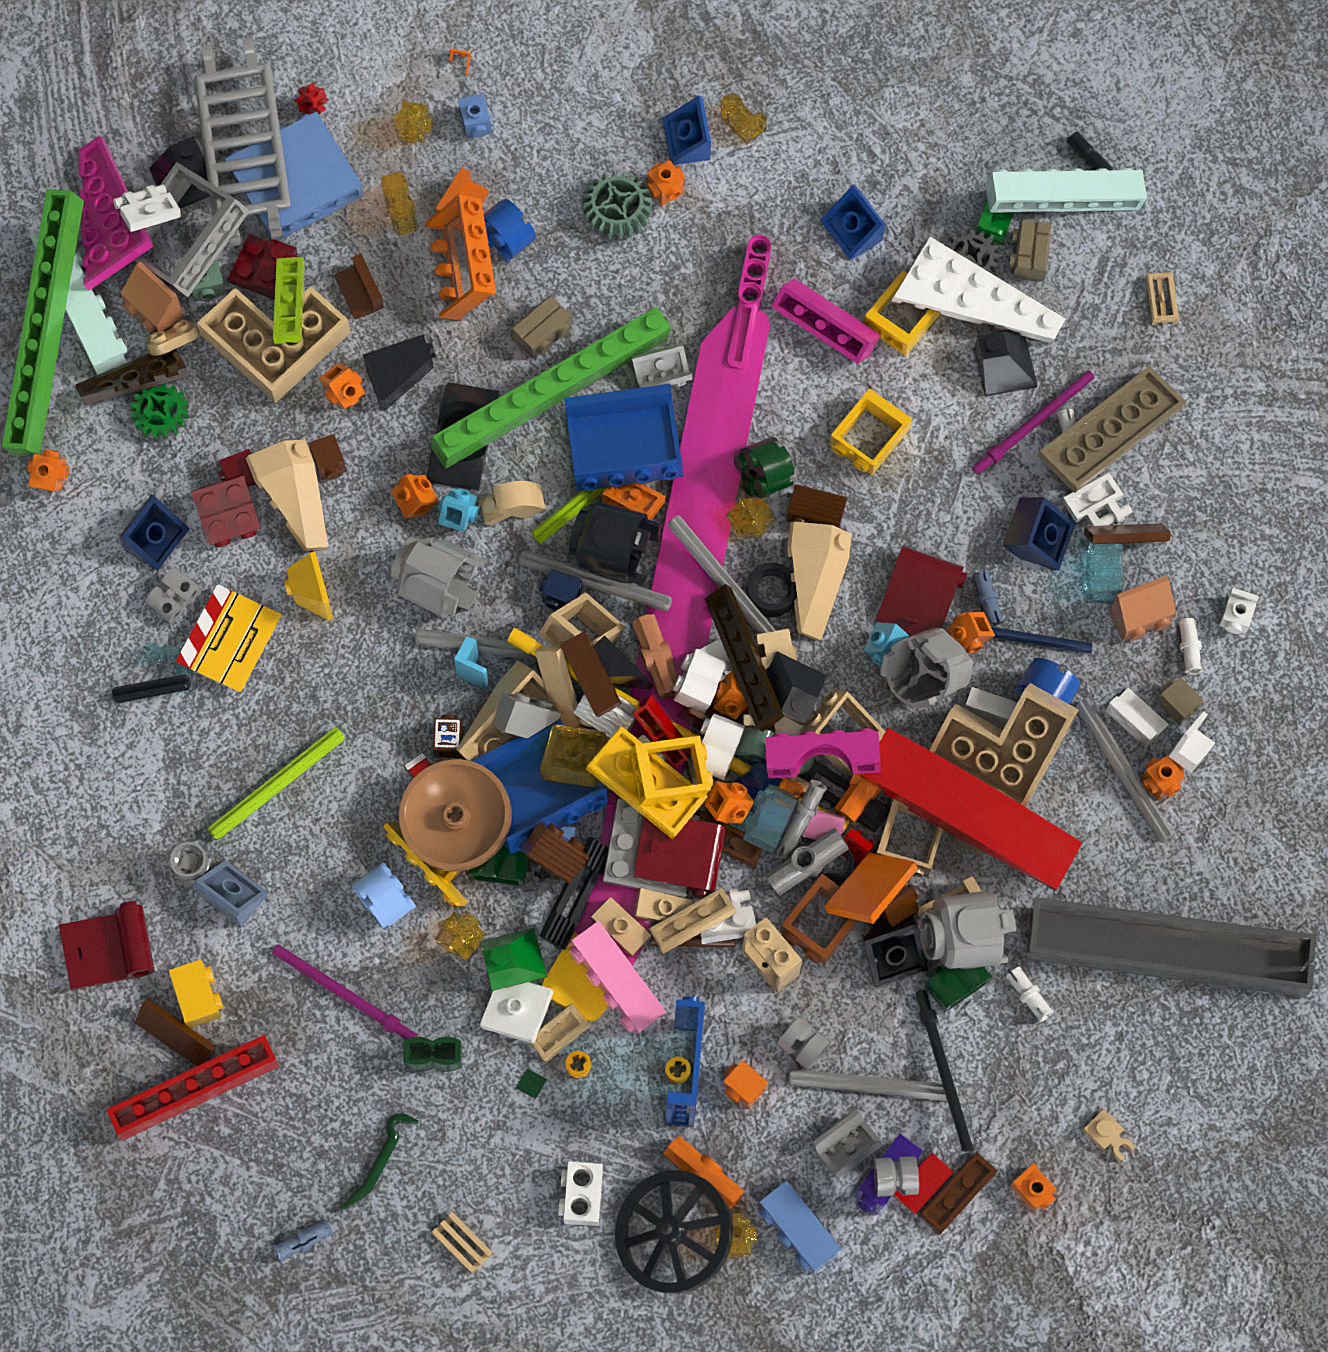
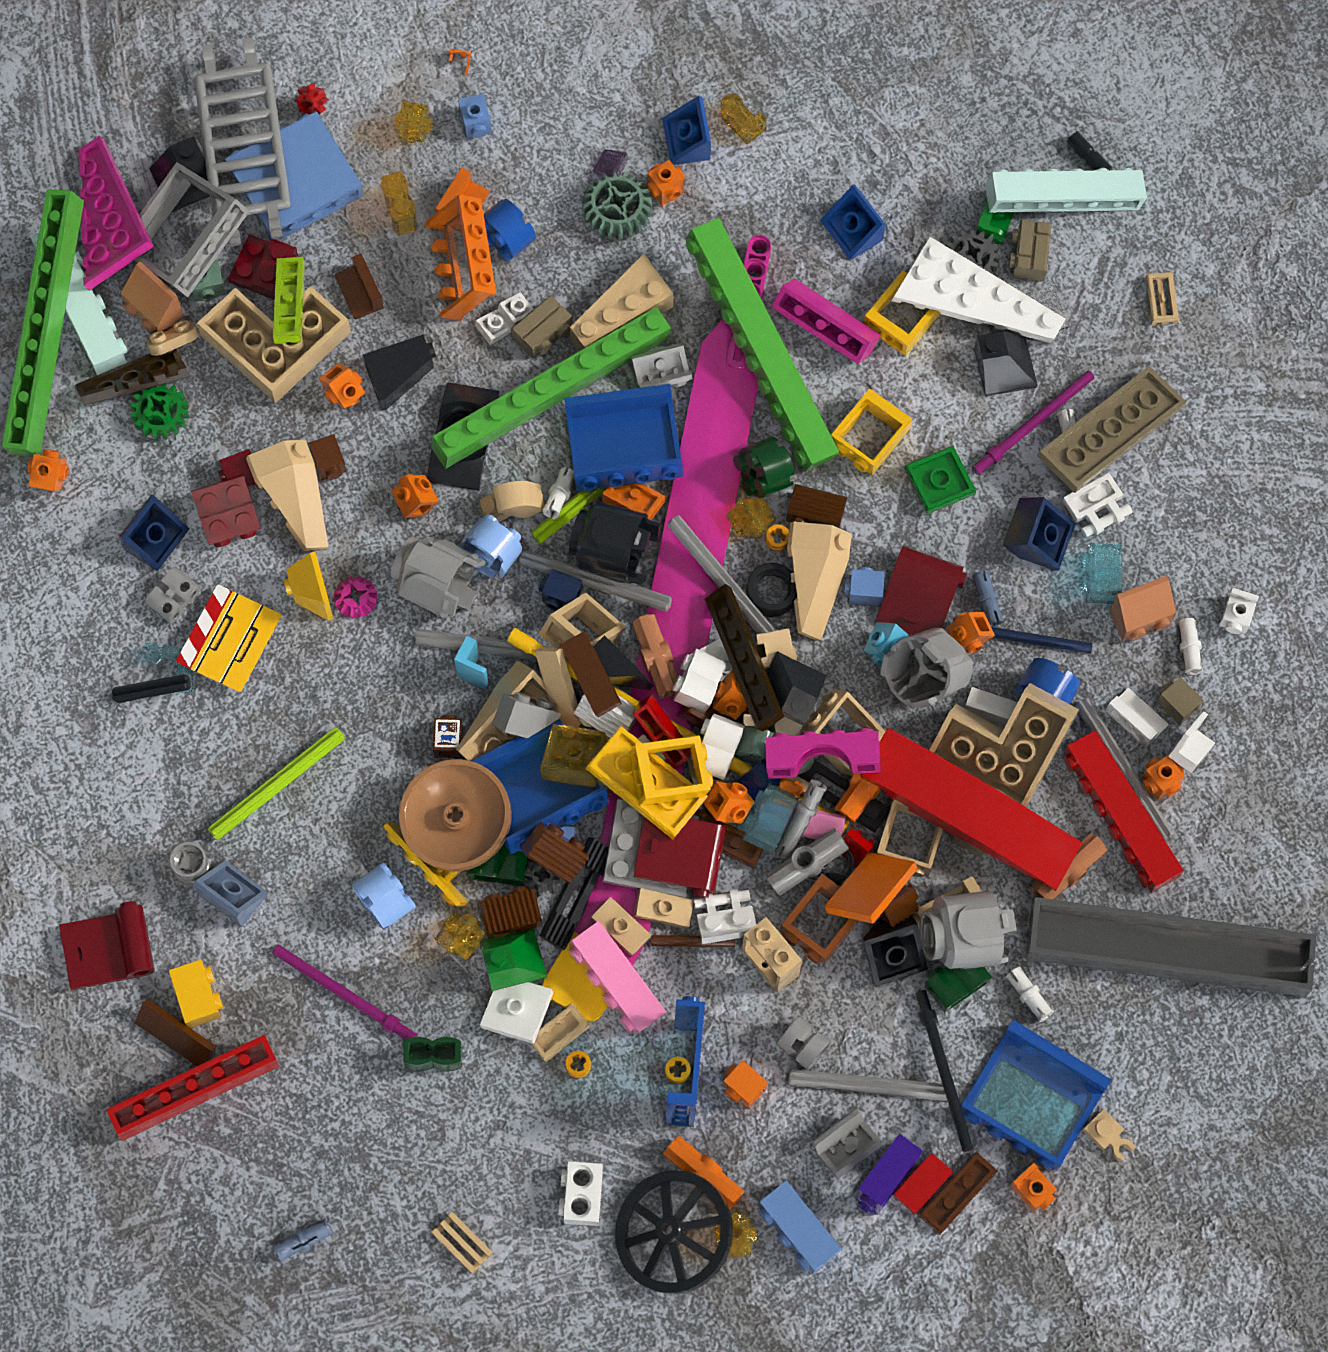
(147, 207): white plate -> none
(348, 606): none -> dark pink gear
(381, 1160): dark green piece -> none
(417, 765): red sticker -> none
(458, 509): medium azure brick -> none
(494, 544): none -> light blue brick
(499, 322): none -> white slope
(510, 912): none -> reddish brown brick
(531, 1083): dark green sticker -> none
(559, 493): none -> white pin
(611, 161): none -> clear purple slope
(627, 299): none -> tan wedge
(692, 920): tan tile -> none
(761, 345): none -> bright green brick
(770, 540): none -> light orange bush
(865, 587): none -> medium blue brick
(896, 1176): light grey wheel -> none
(940, 480): none -> green plate
(1034, 1096): none -> clear light blue panel
(1089, 852): none -> nougat piece
(1123, 812): none -> red brick
(1127, 533): reddish brown tile -> none

